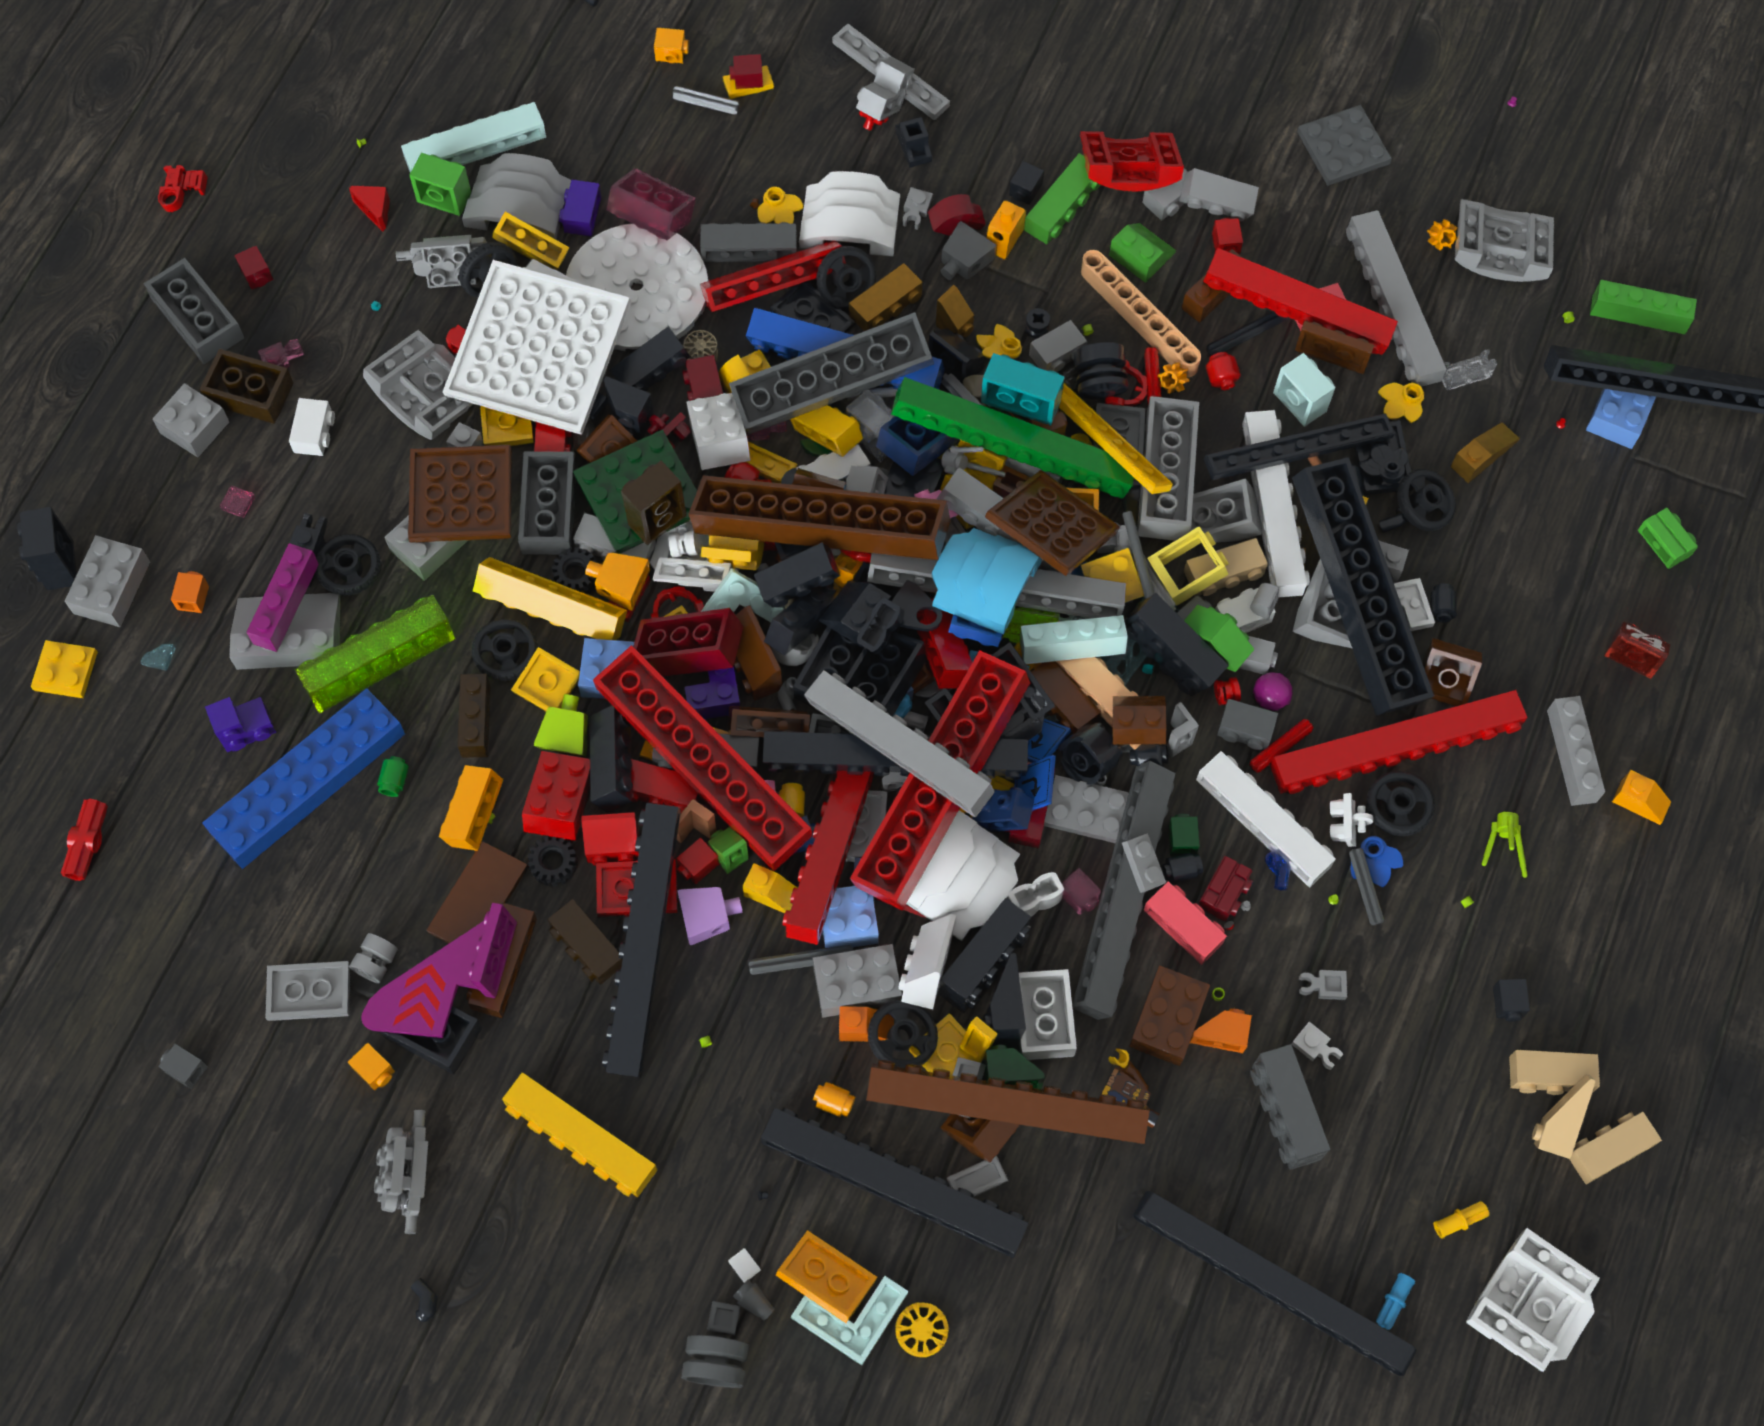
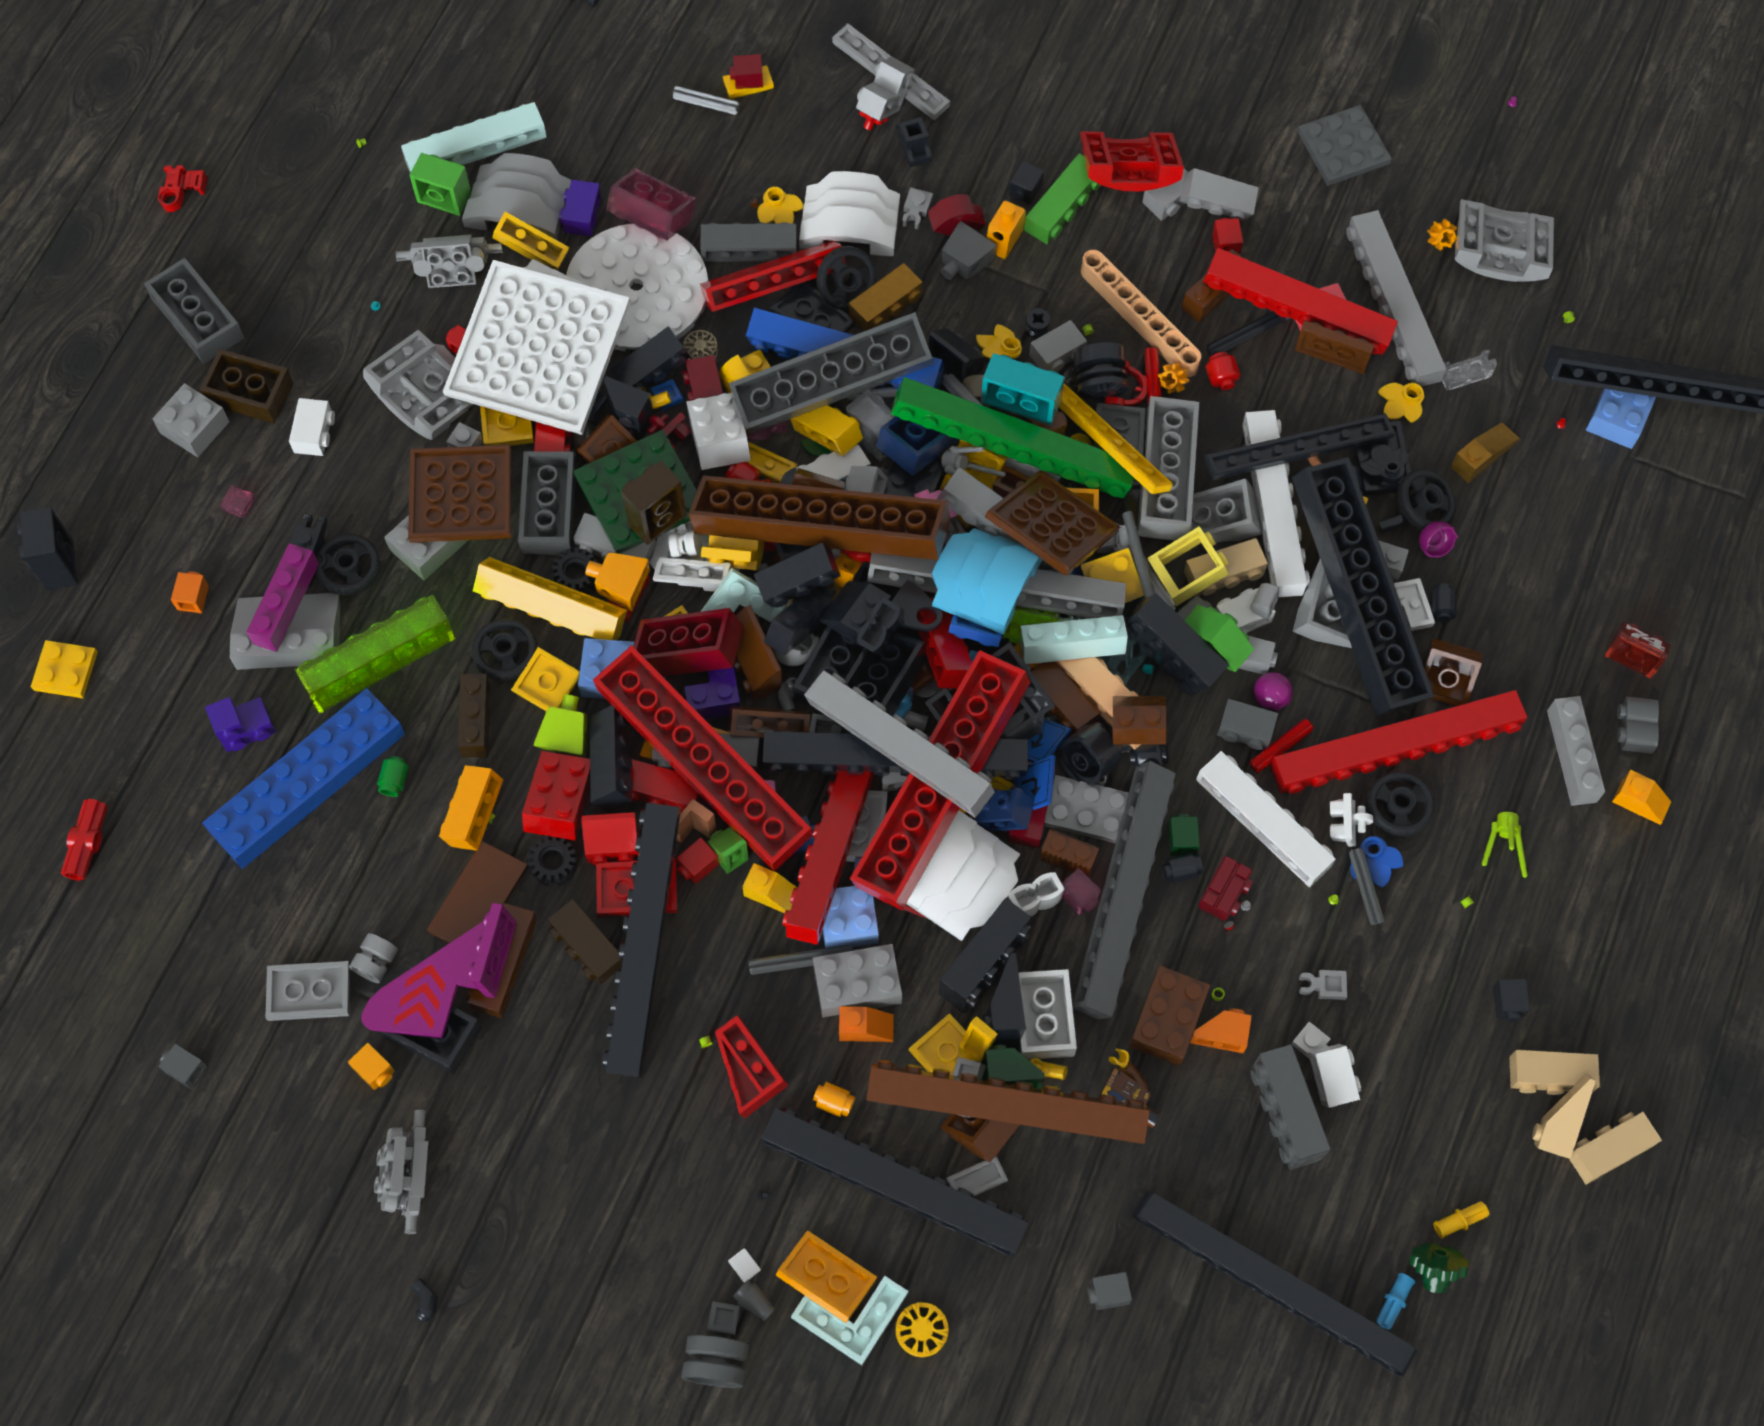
(107, 581): light grey brick -> none
(159, 657): clear light blue tile -> none
(253, 267): dark red brick -> none
(279, 355): clear pink plate -> none
(373, 202): red slope -> none
(479, 262): black wheel -> none
(580, 1135): yellow brick -> none
(660, 399): none -> yellow arm
(670, 45): light orange brick -> none
(671, 593): red piece -> none
(673, 391): none -> blue tile
(706, 912): lavender torso -> none
(749, 1067): none -> red wedge
(794, 796): yellow brick -> none
(898, 1010): black wheel -> none
(927, 962): white slope -> none
(954, 313): pearl gold slope -> none
(1050, 1069): none -> yellow arm
(1068, 853): none -> reddish brown brick
(1109, 1291): none -> dark grey brick
(1140, 251): bright green slope -> none
(1143, 863): light grey plate -> none
(1184, 730): light grey panel -> none
(1185, 922): coral brick -> none
(1227, 690): red wheel -> none
(1280, 868): clear blue arm -> none
(1304, 389): light aqua brick -> none
(1335, 1075): none -> white brick
(1437, 539): none -> magenta hair
(1438, 1266): none -> dark green plant
(1535, 1301): white slope -> none
(1638, 724): none -> dark grey brick
(1643, 307): bright green brick -> none
(1668, 537): bright green brick -> none

